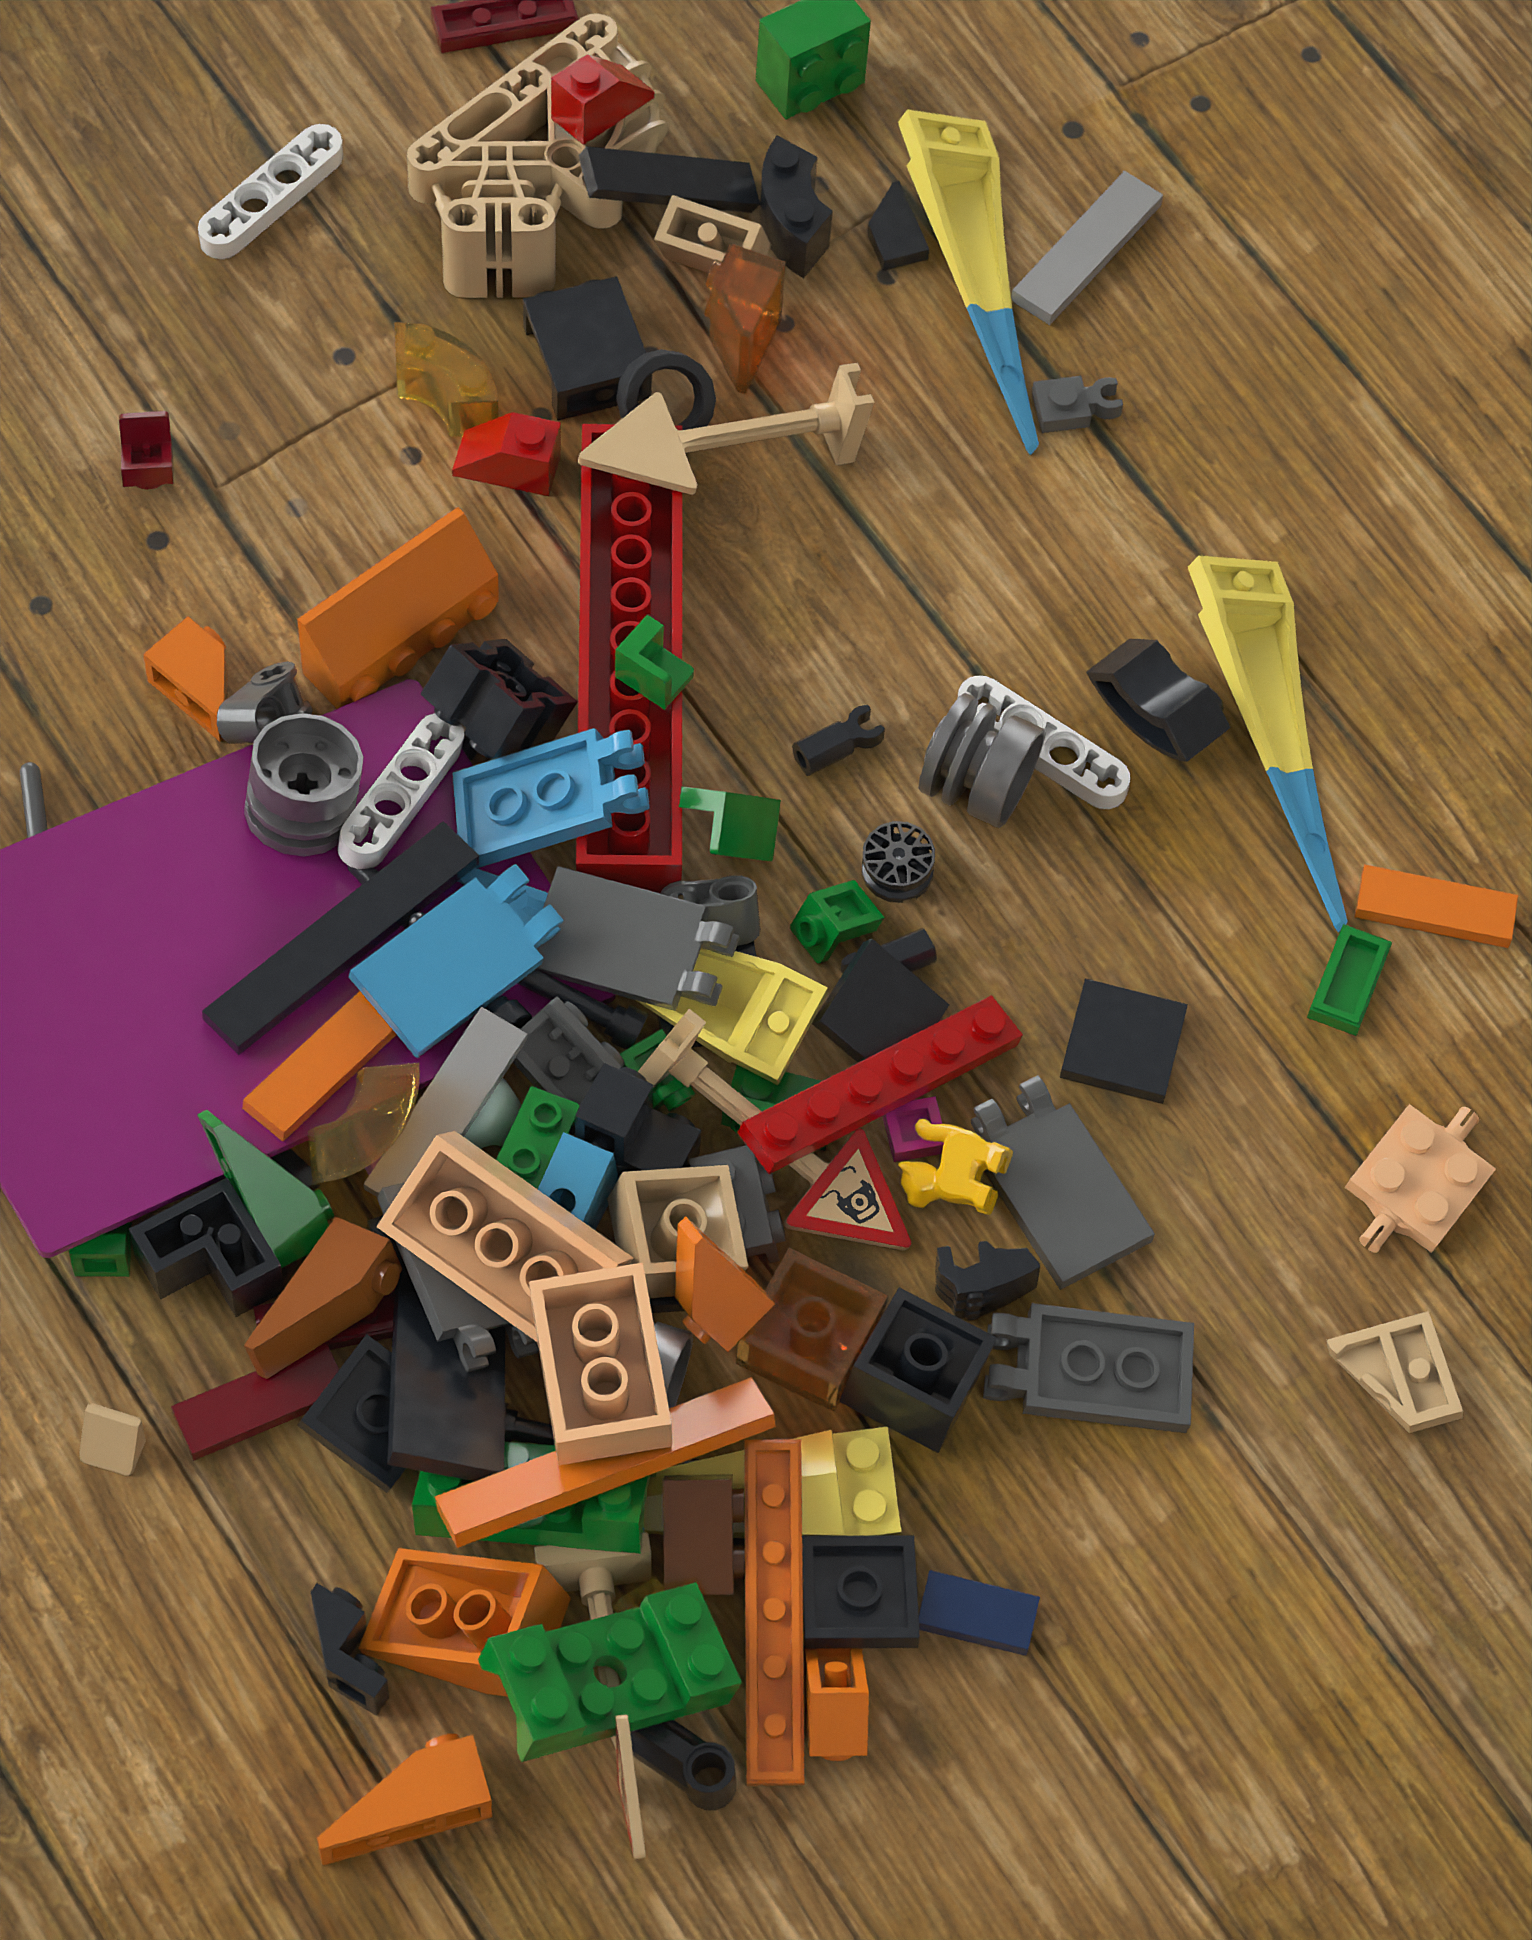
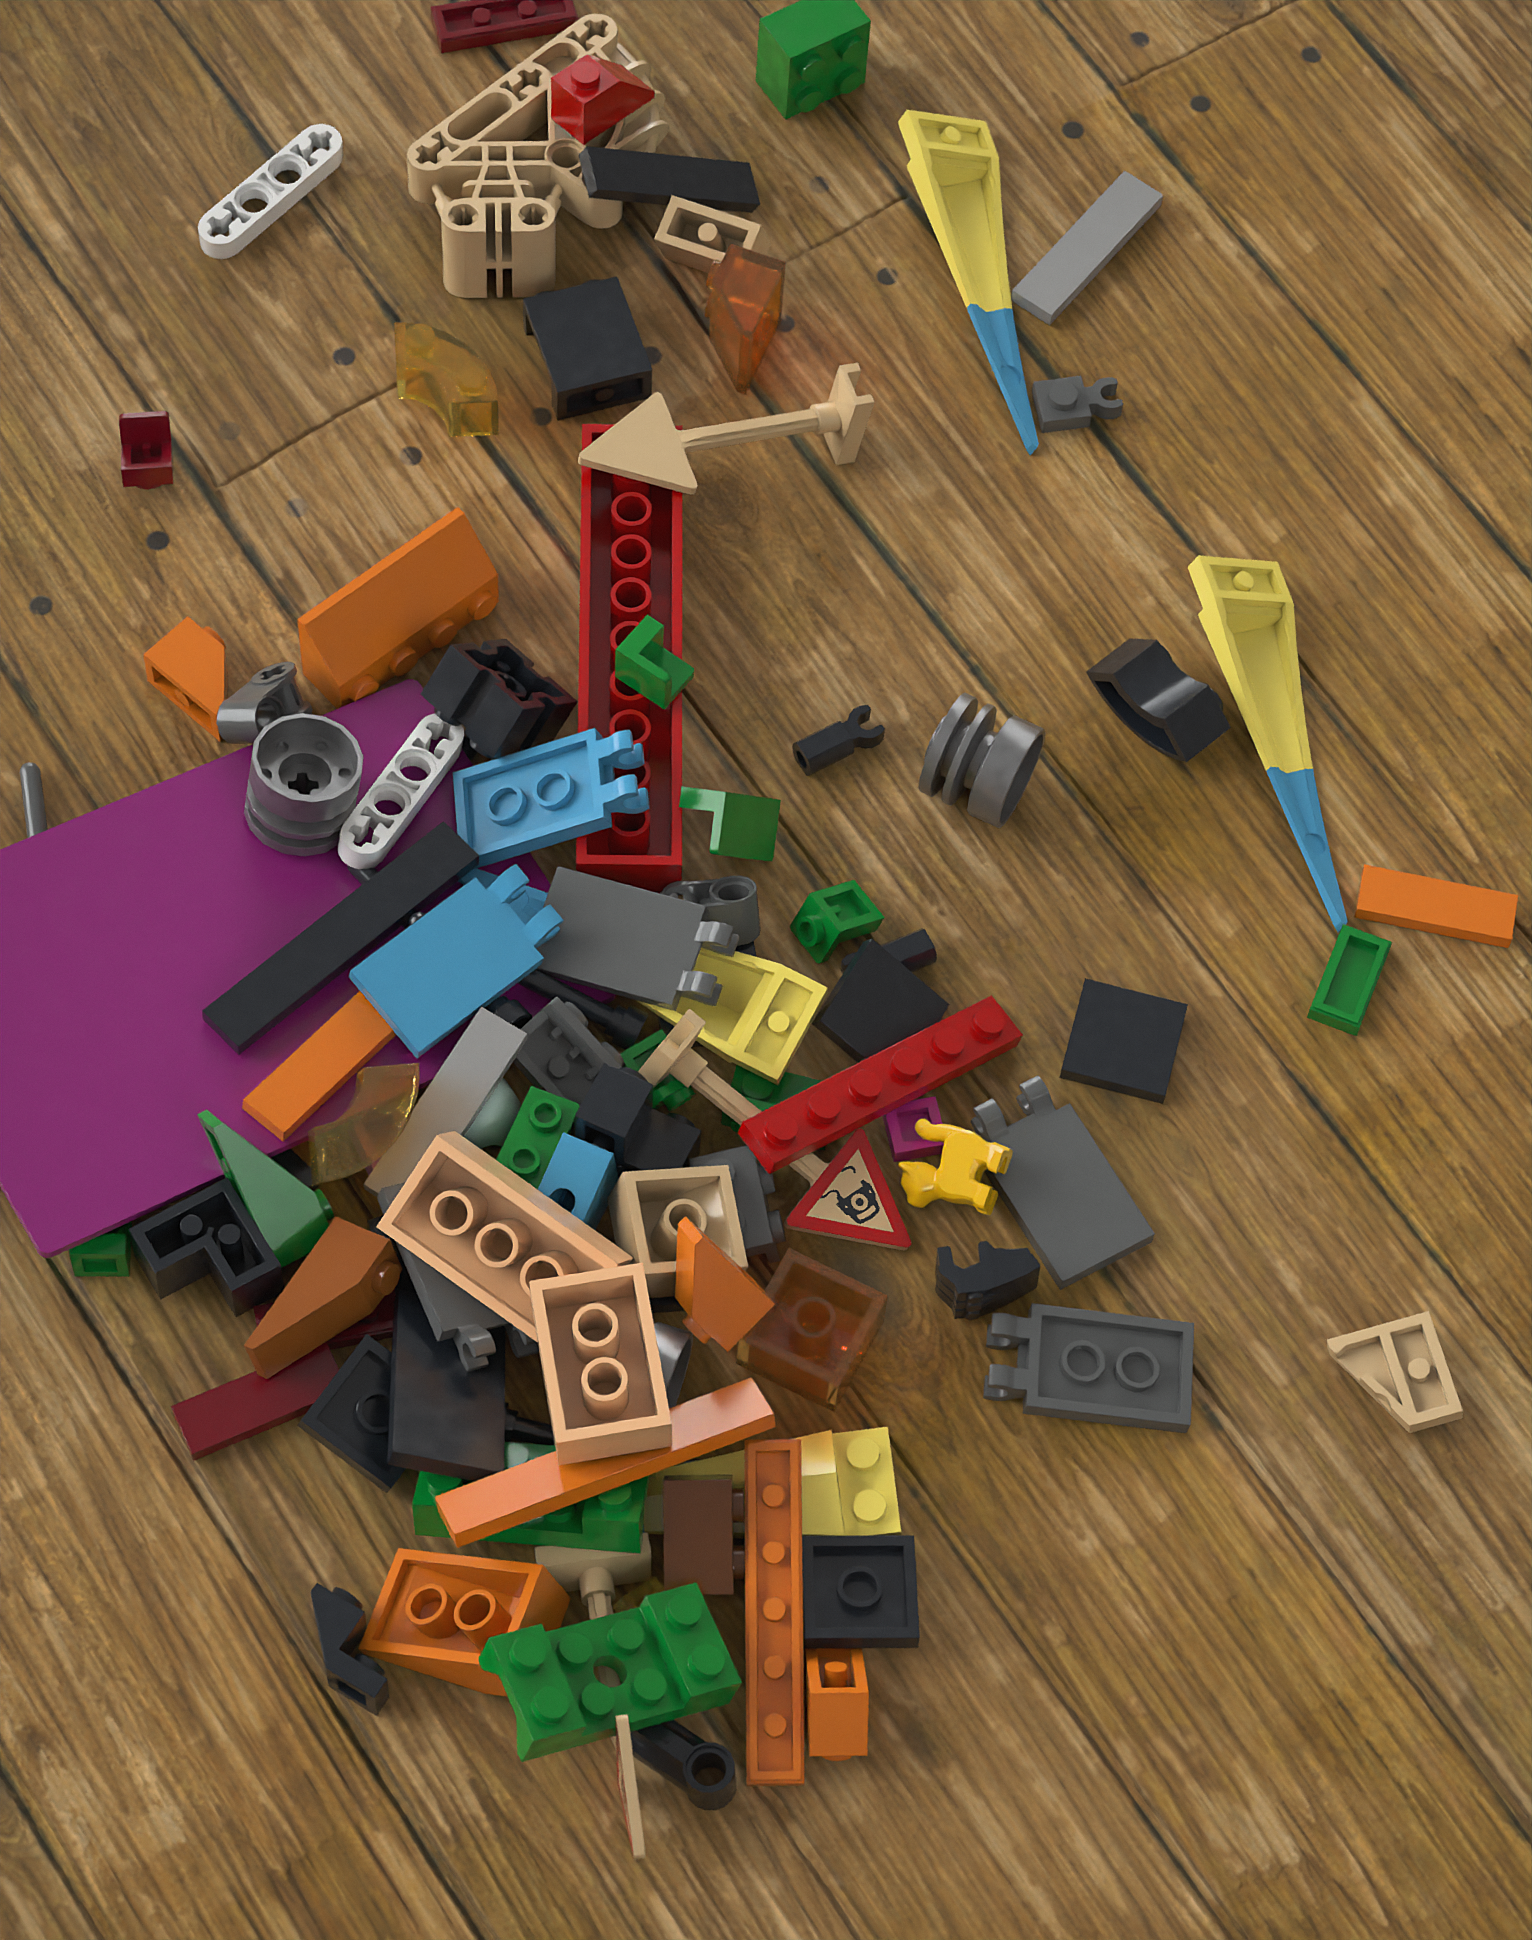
(111, 1439): tan slope -> none
(421, 1797): orange slope -> none
(511, 453): red slope -> none
(664, 359): black tyre -> none
(790, 209): black brick -> none
(896, 232): black tile -> none
(896, 863): black wheel -> none
(917, 1369): black slope -> none
(978, 1612): dark blue tile -> none
(1057, 734): white beam -> none
(1419, 1178): light nougat plate -> none

